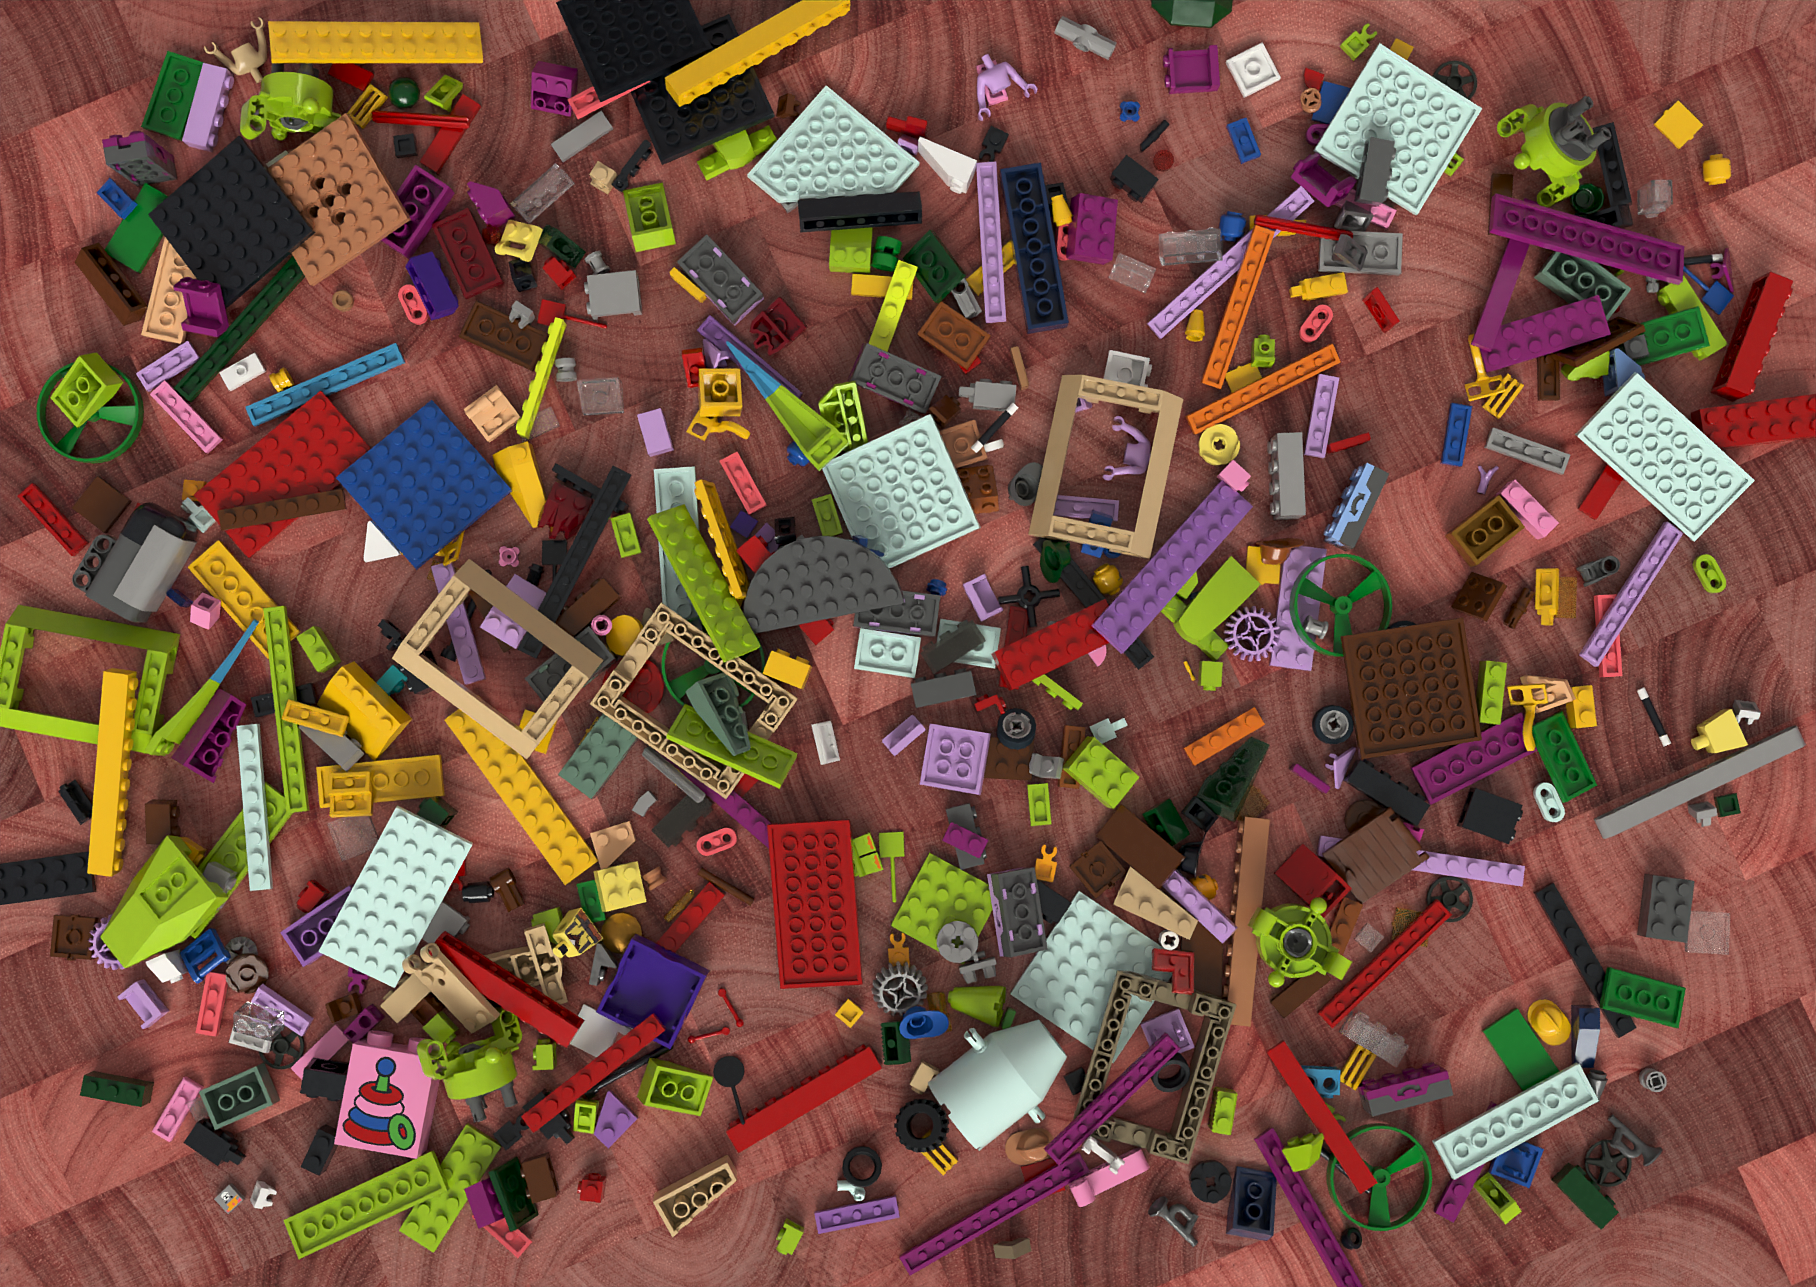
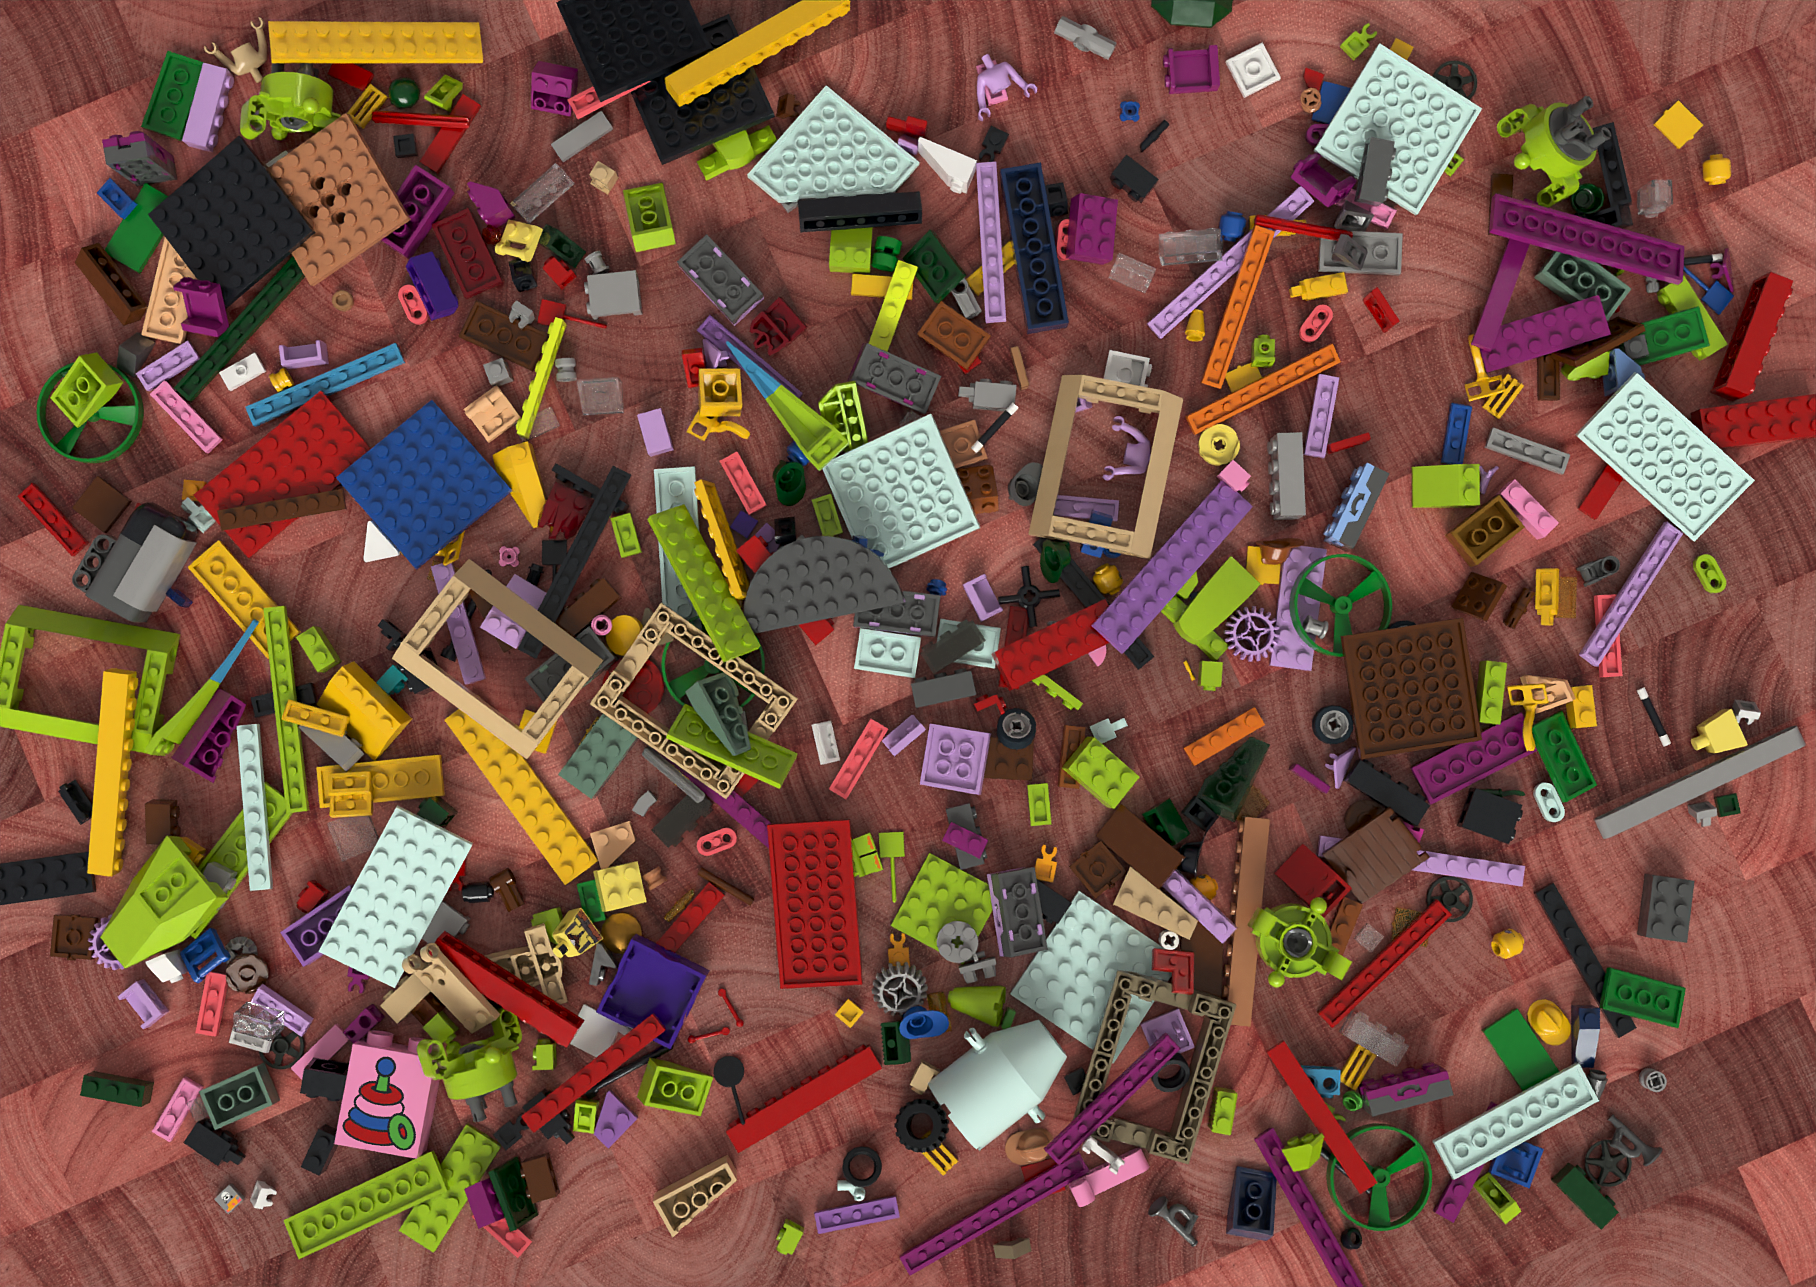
(134, 353): none -> flat silver slope
(205, 611): bright pink brick -> none
(304, 355): none -> lavender panel
(343, 1007): reddish brown bracket -> none
(498, 372): none -> light grey brick
(592, 1187): red brick -> none
(632, 166): black hinge -> none
(687, 285): yellow tile -> none
(787, 669): yellow brick -> none
(789, 482): none -> dark green piece
(858, 759): none -> coral plate
(945, 410): reddish brown slope -> none
(994, 445): white tile -> none
(1046, 766): light grey bracket -> none
(1061, 211): yellow cone -> none
(1163, 160): clear red tile -> none
(1211, 1193): black plate -> none
(1243, 140): blue plate -> none
(1298, 992): reddish brown tile -> none
(1352, 1100): none -> bright green plate
(1446, 486): none -> lime slope
(1498, 792): none -> dark green piece
(1507, 943): none -> yellow head
(1708, 933): clear tile -> none

